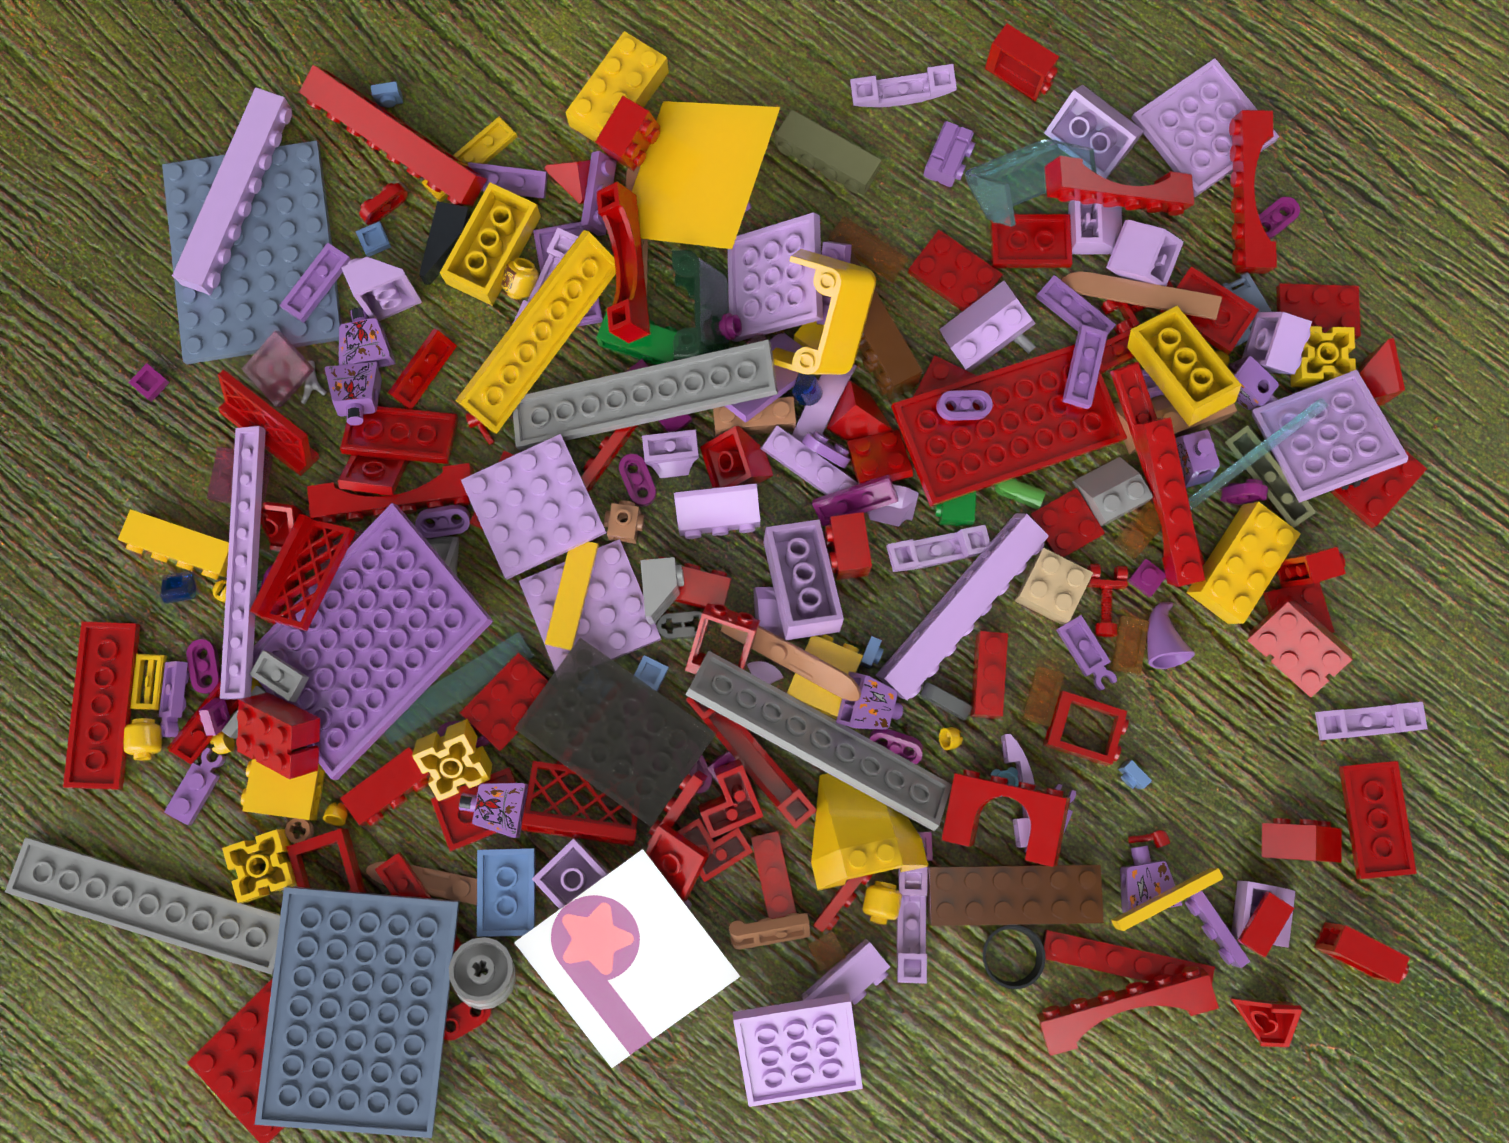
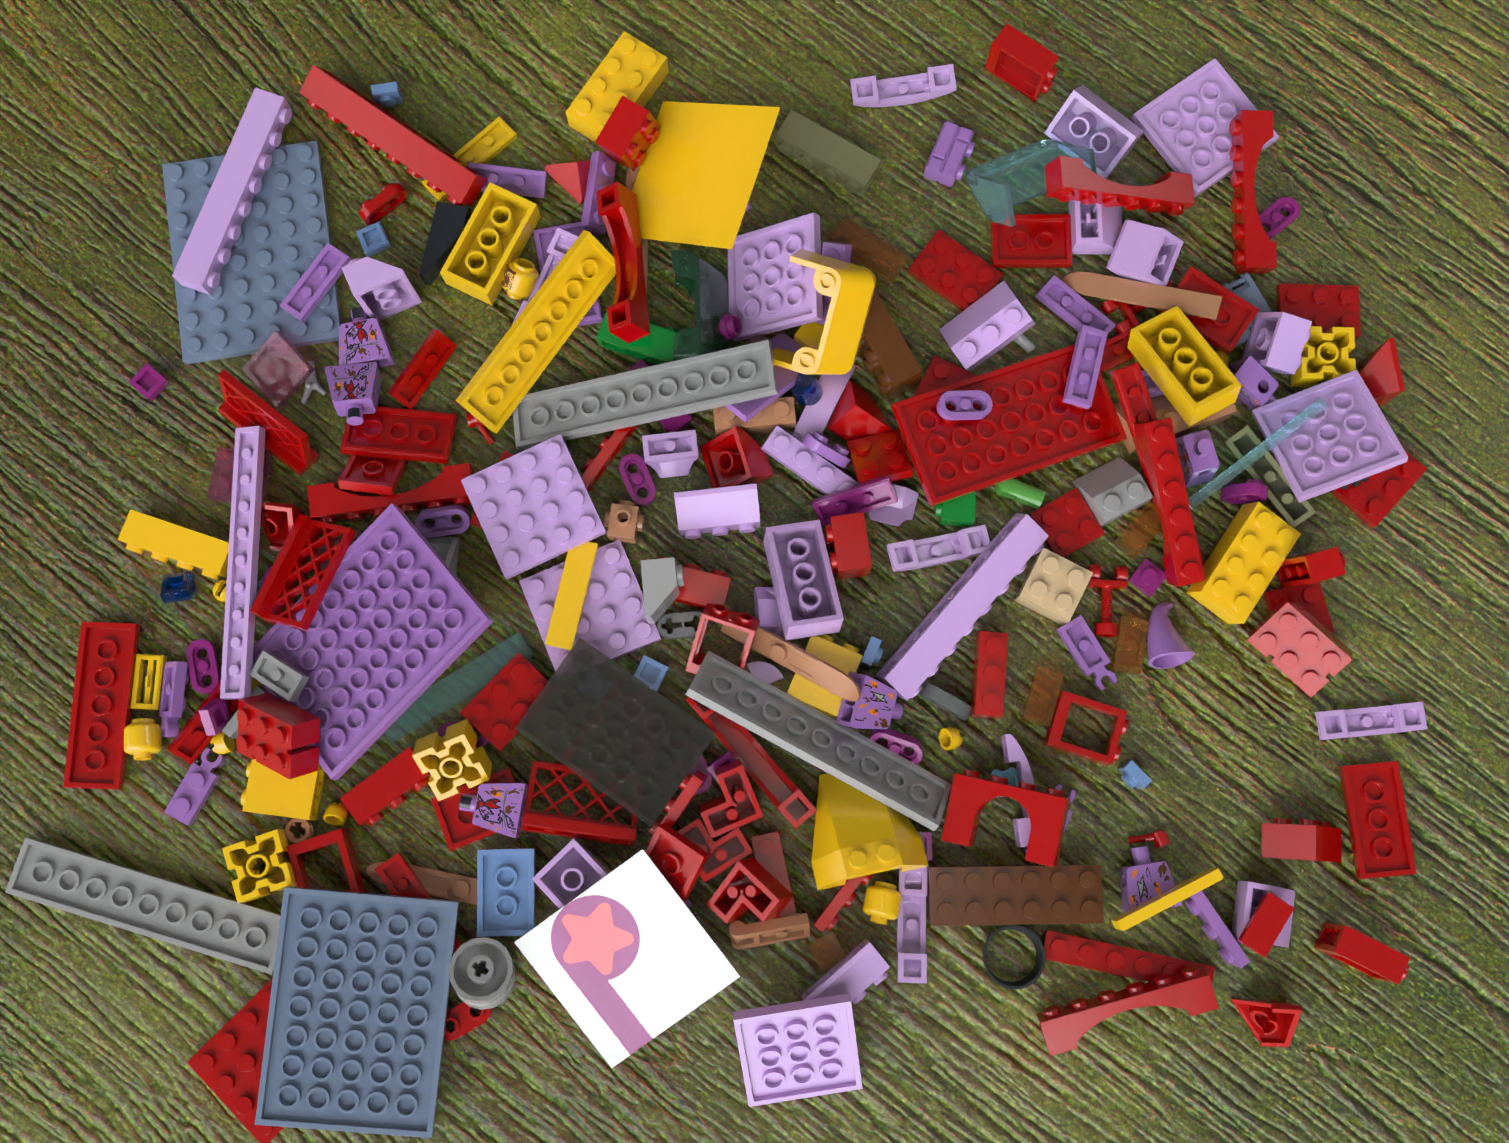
(749, 888): none -> red brick

